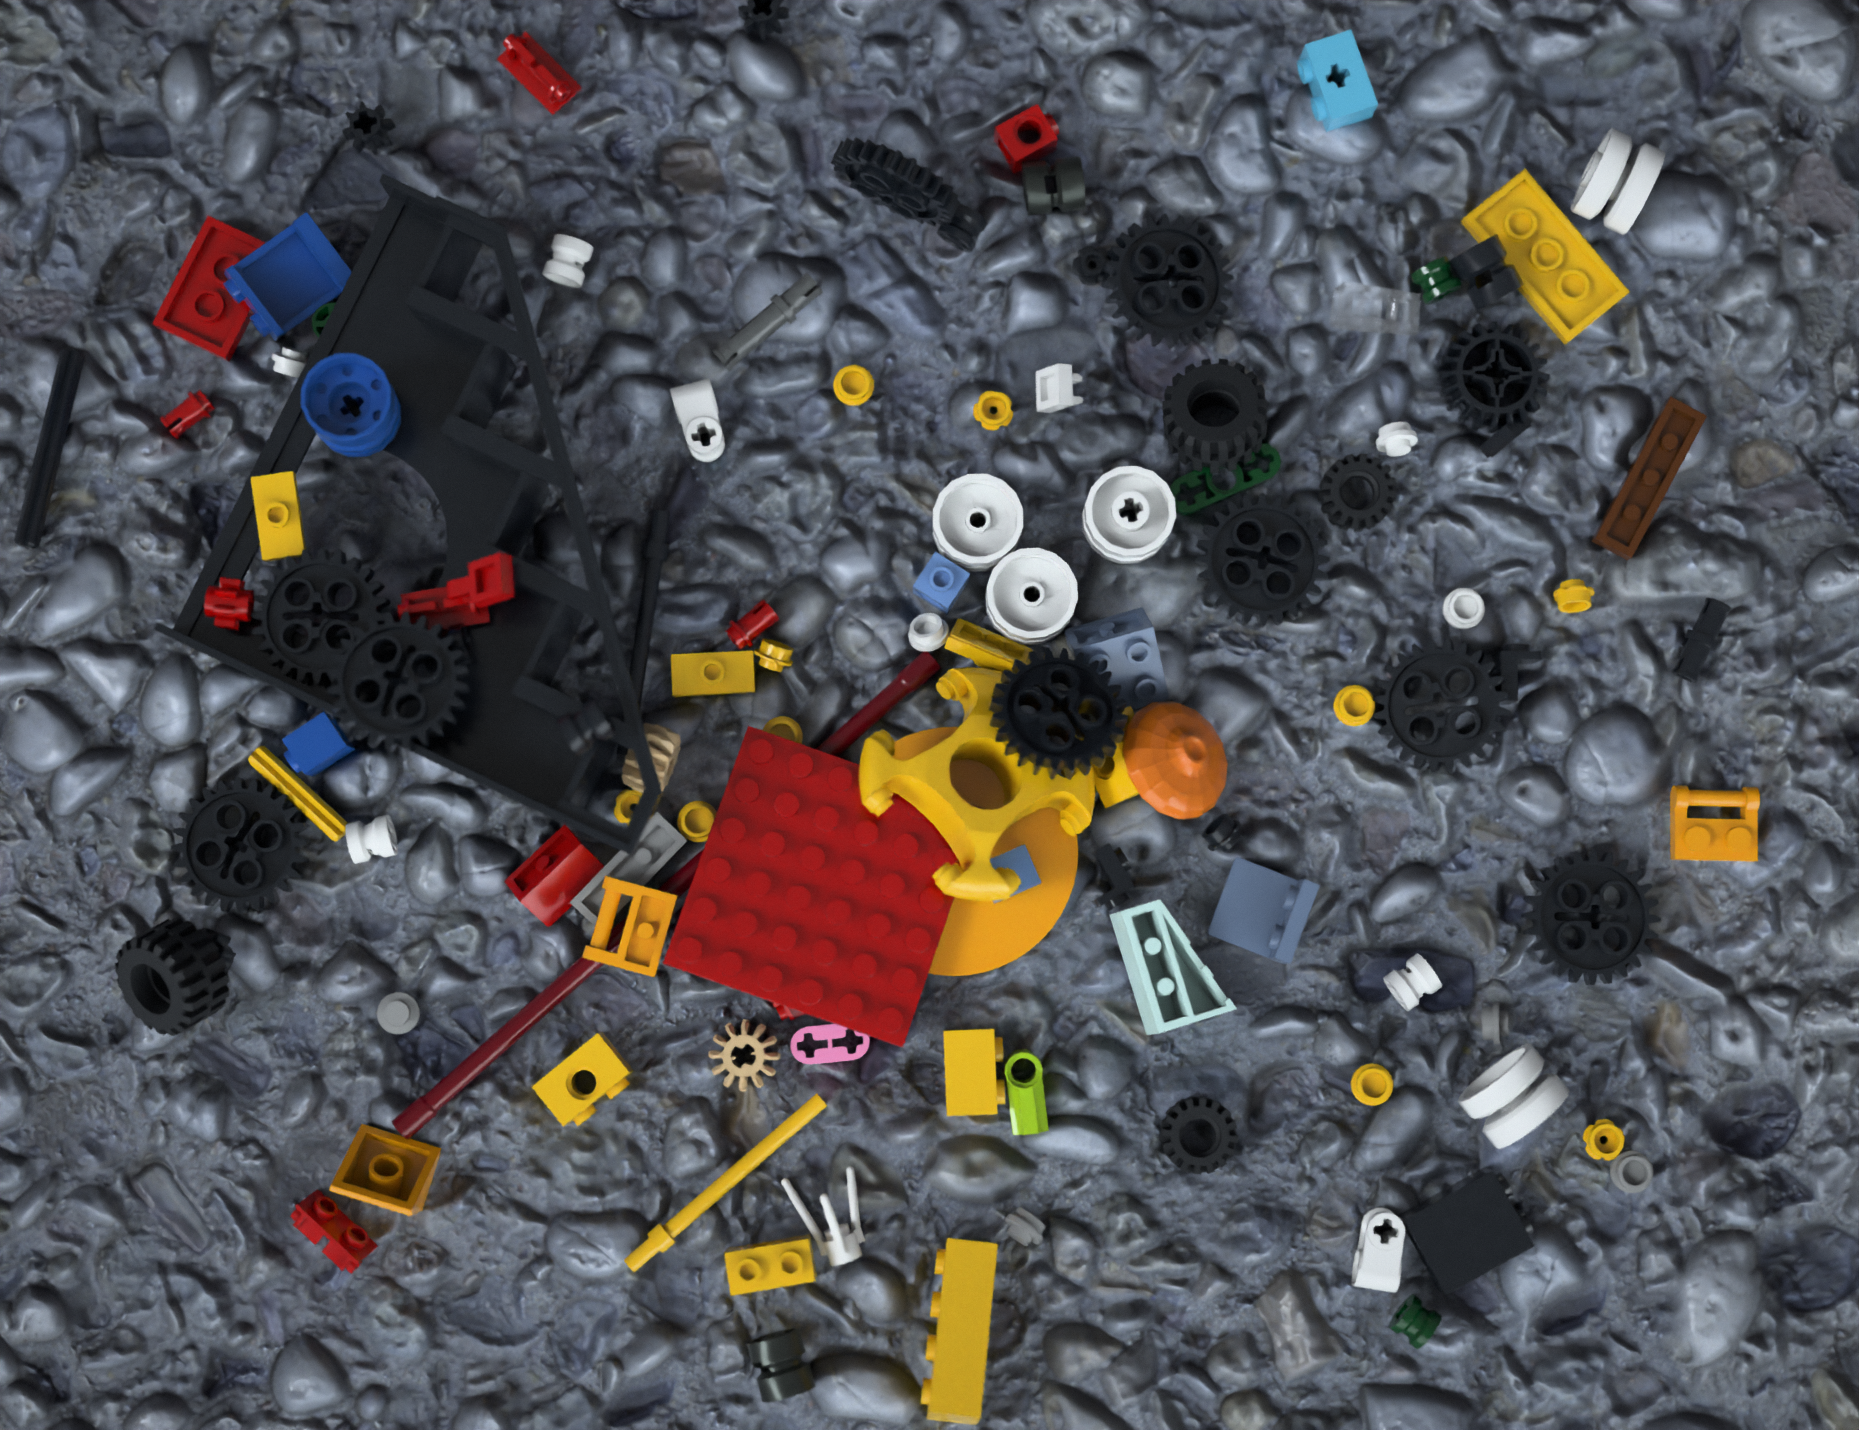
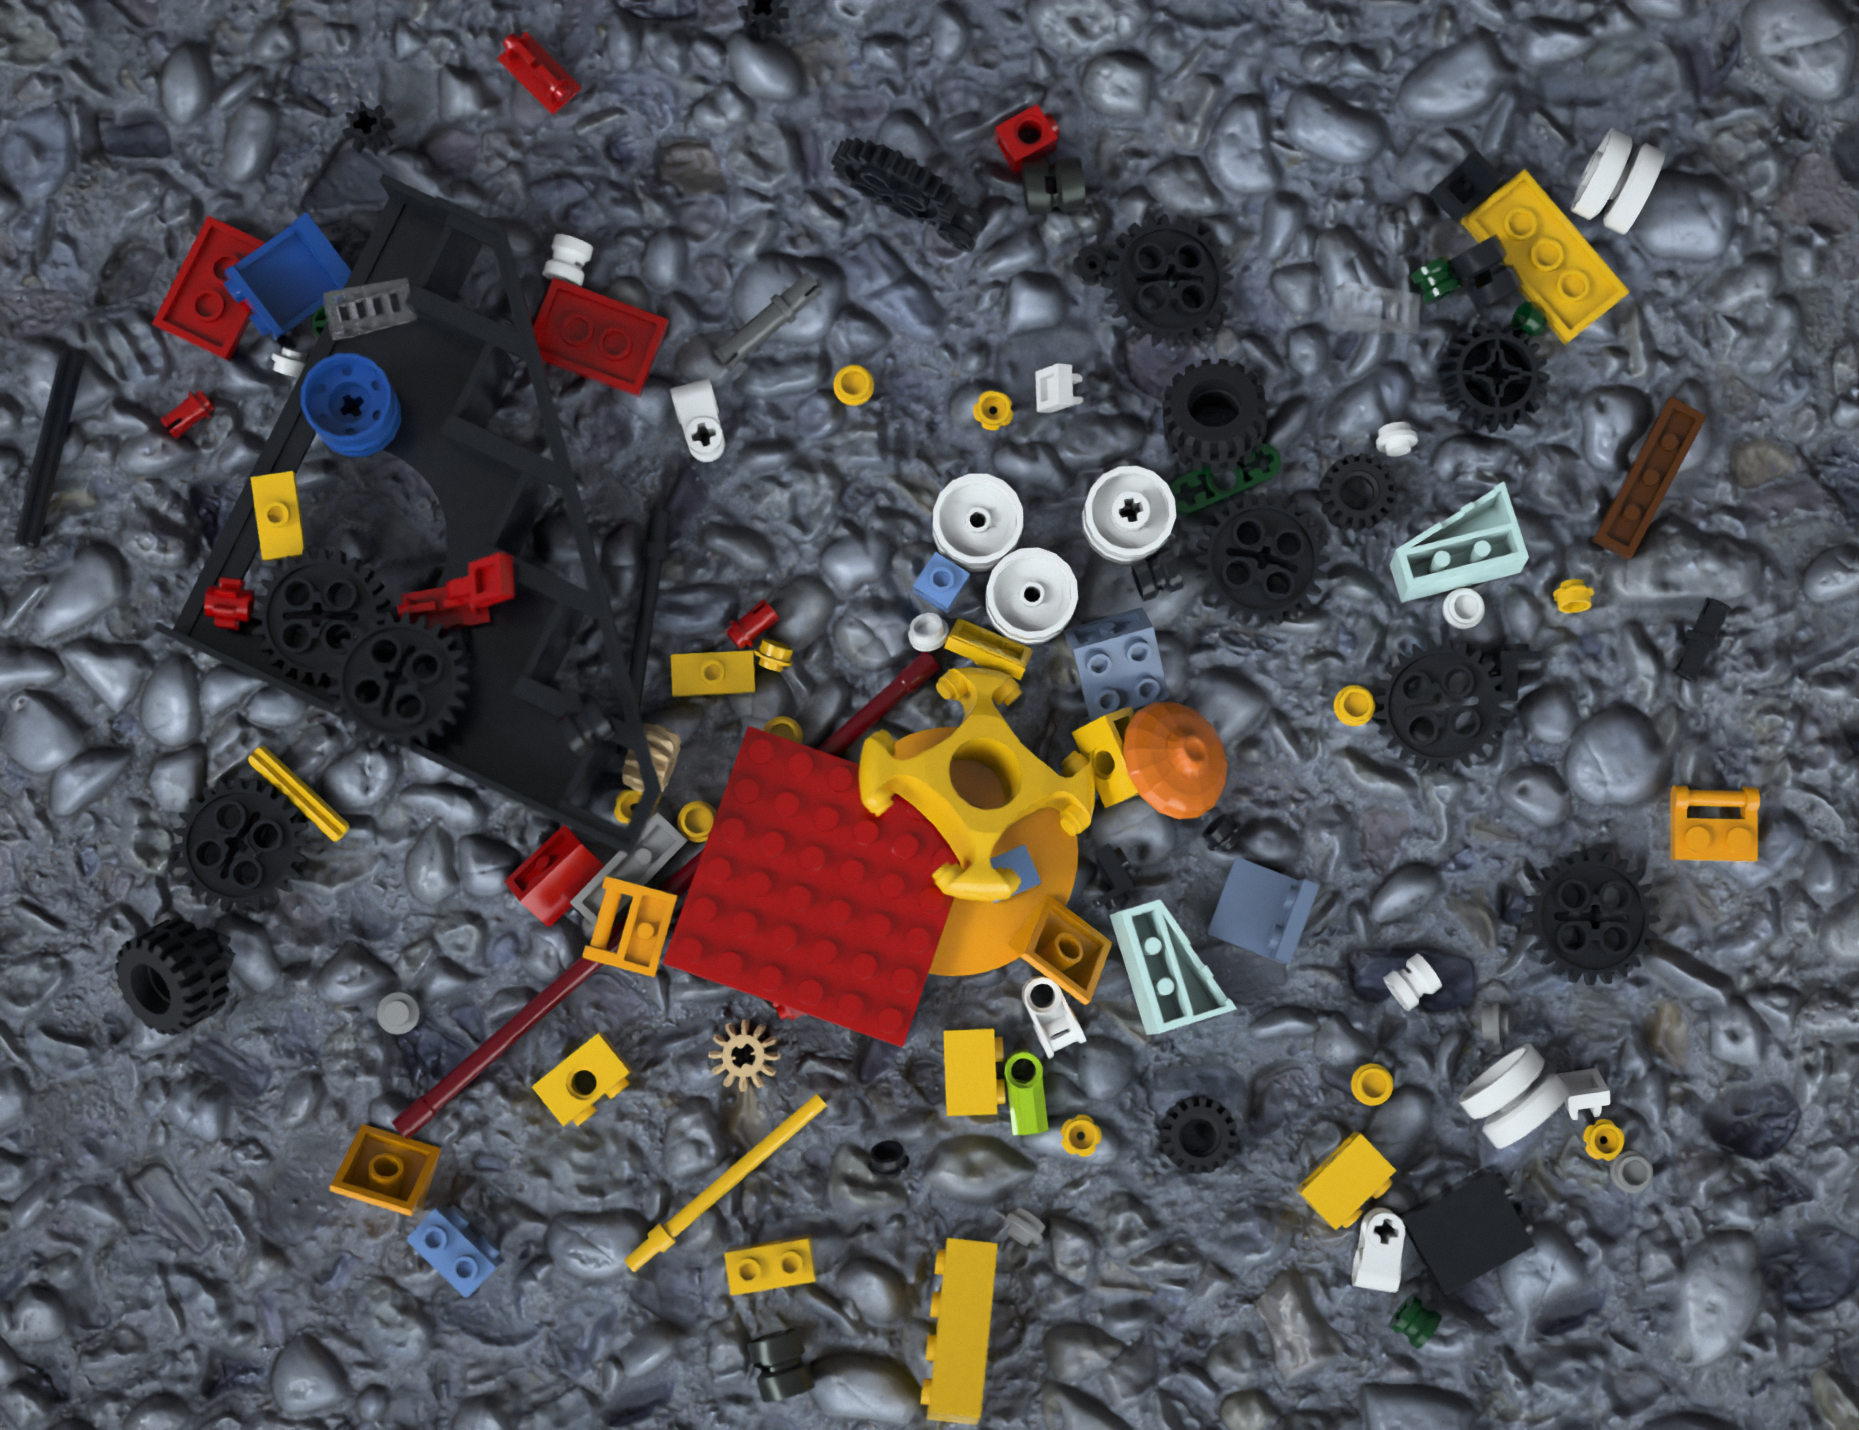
(316, 745): blue brick -> none
(321, 1217): red hinge -> none
(357, 326): none -> clear slope
(375, 838): white wheel -> none
(455, 1249): none -> medium blue bracket
(598, 337): none -> red plate
(831, 1053): bright pink beam -> none
(840, 1242): white plant -> none
(888, 1159): none -> black plate
(1052, 1018): none -> white piece
(1058, 713): black gear -> none
(1063, 948): none -> light orange slope
(1080, 1124): none -> yellow plate
(1155, 576): none -> black wheel
(1340, 59): medium azure brick -> none
(1346, 1181): none -> yellow brick
(1463, 550): none -> light aqua wedge
(1466, 186): none -> black bracket
(1504, 437): black tile -> none
(1529, 319): none -> dark green hinge
(1586, 1091): none -> white tile

